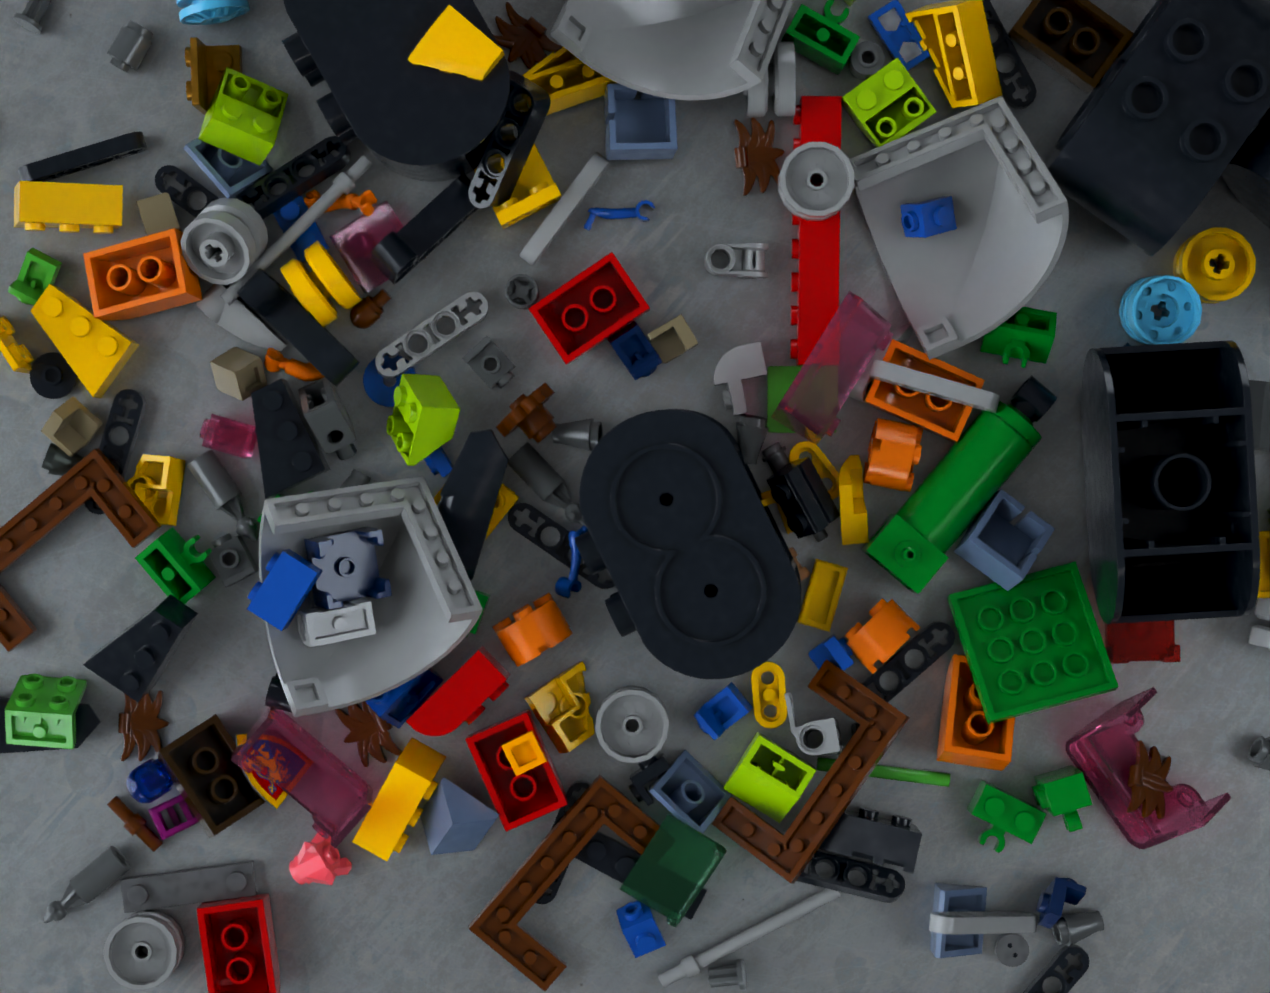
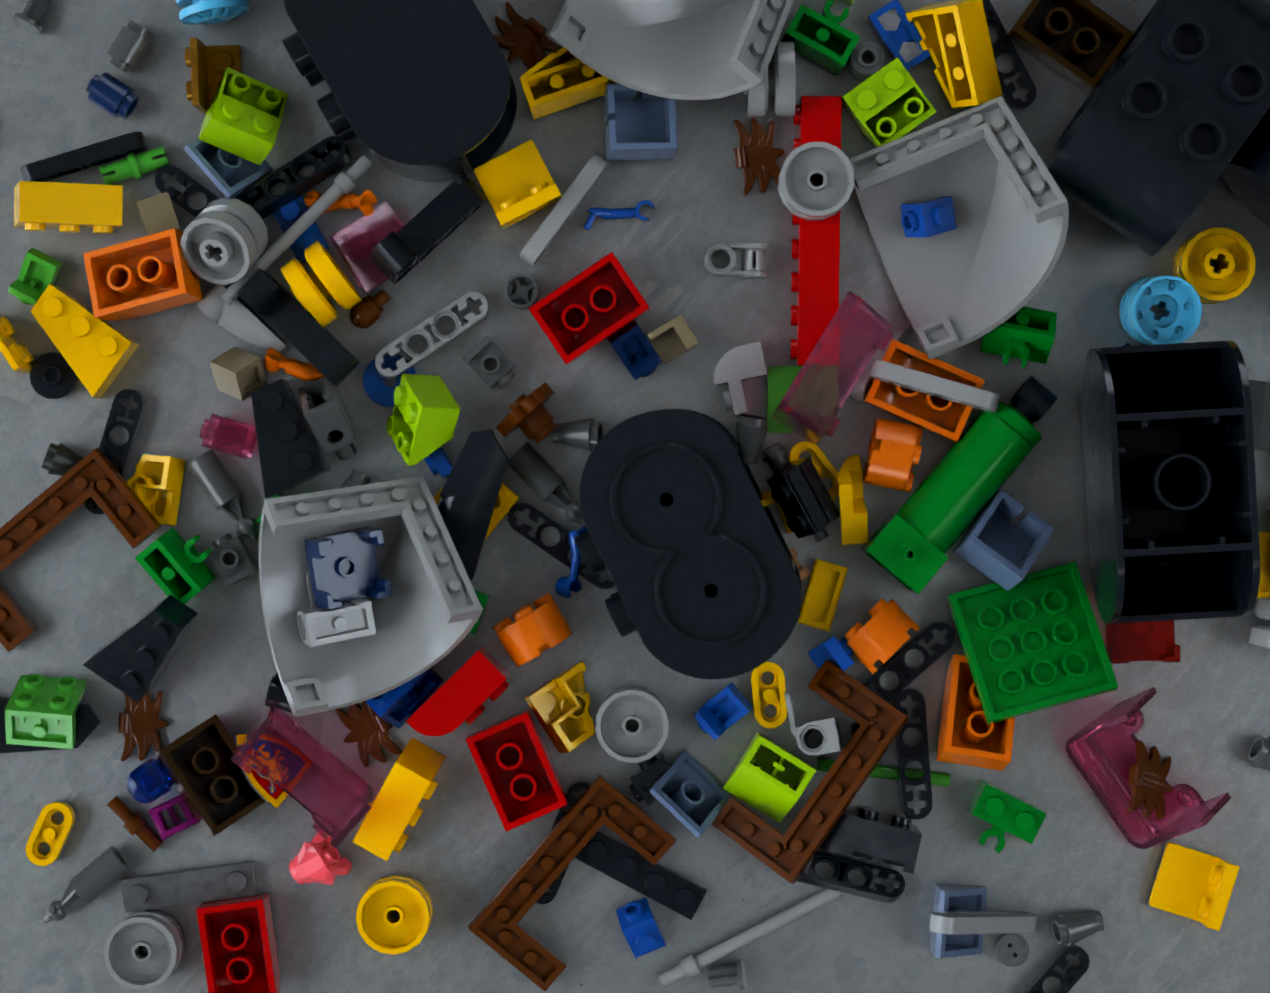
(51, 832): none -> yellow plate
(71, 426): dark tan panel -> none
(112, 95): none -> dark blue brick
(134, 165): none -> bright green pin
(283, 589): blue brick -> none
(375, 920): none -> yellow wheel
(455, 819): sand blue slope -> none
(456, 47): yellow slope -> none
(491, 182): black beam -> none
(524, 753): light orange plate -> none
(673, 869): clear green piece -> none
(918, 754): none -> black beam
(1053, 899): dark blue bracket -> none
(1063, 793): green brick -> none
(1194, 885): none -> yellow bracket

